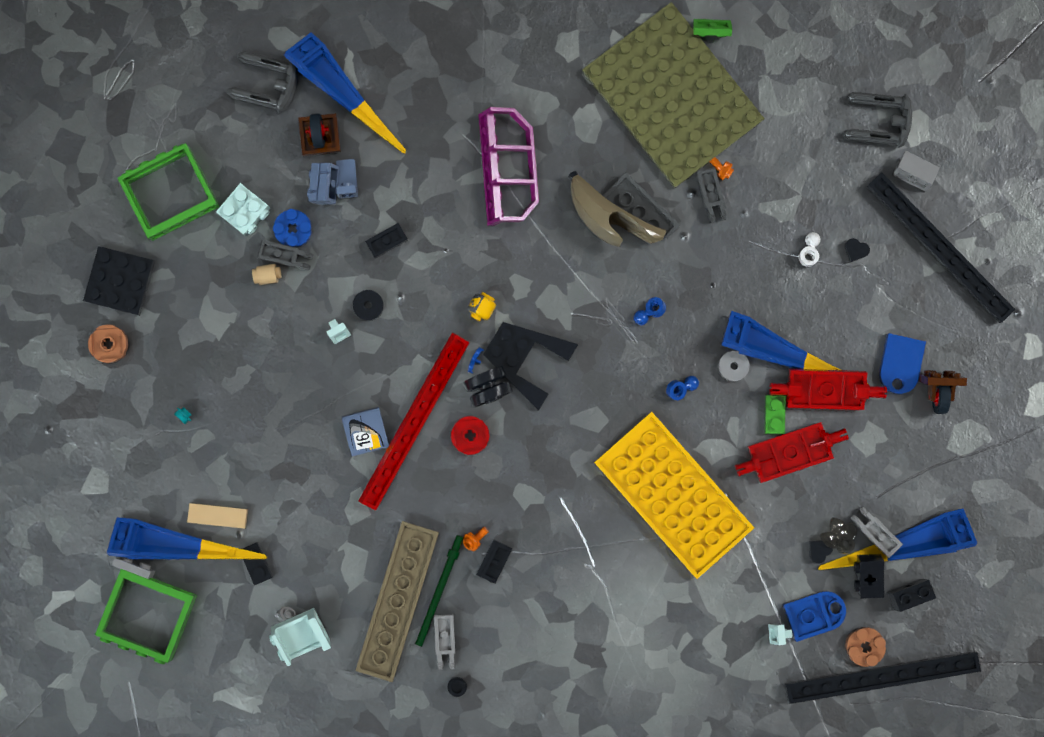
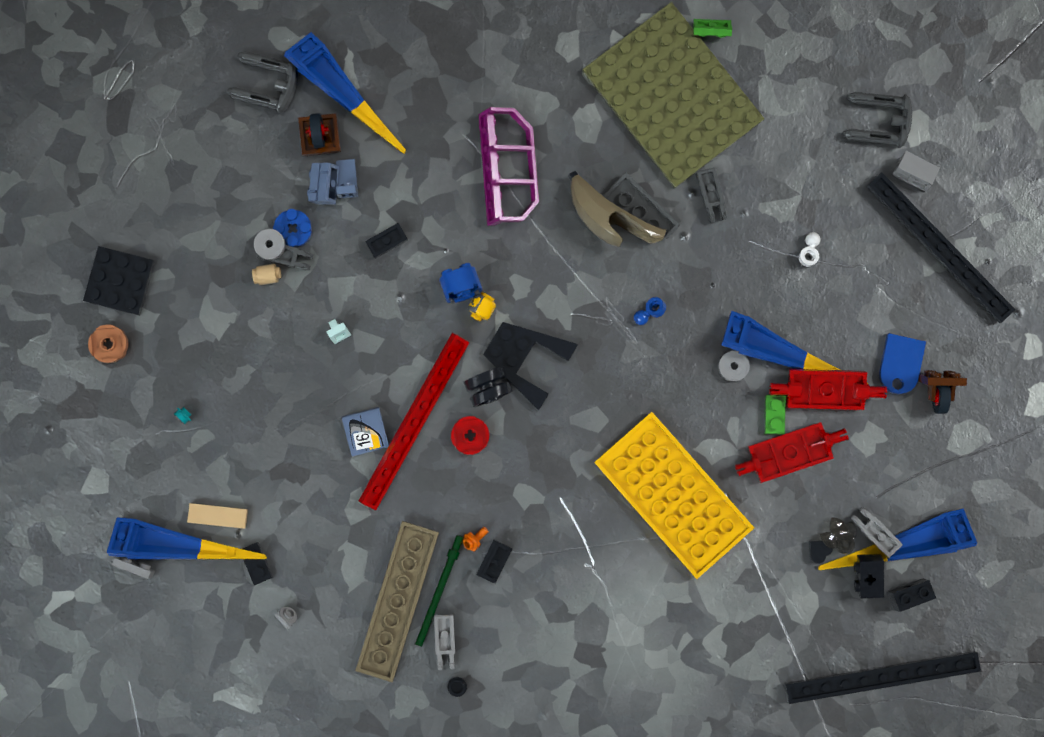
(148, 167): bright green window -> none
(159, 586): bright green window -> none
(243, 210): light aqua plate -> none
(263, 238): none -> light grey piece
(299, 636): light aqua panel -> none
(371, 313): black piece -> none
(460, 283): none -> blue brick
(474, 360): blue piece -> none
(690, 383): blue plate -> none
(724, 170): orange plate -> none
(778, 634): light aqua tile -> none
(812, 614): blue tile -> none
(856, 250): black tile -> none
(876, 643): nougat plate -> none

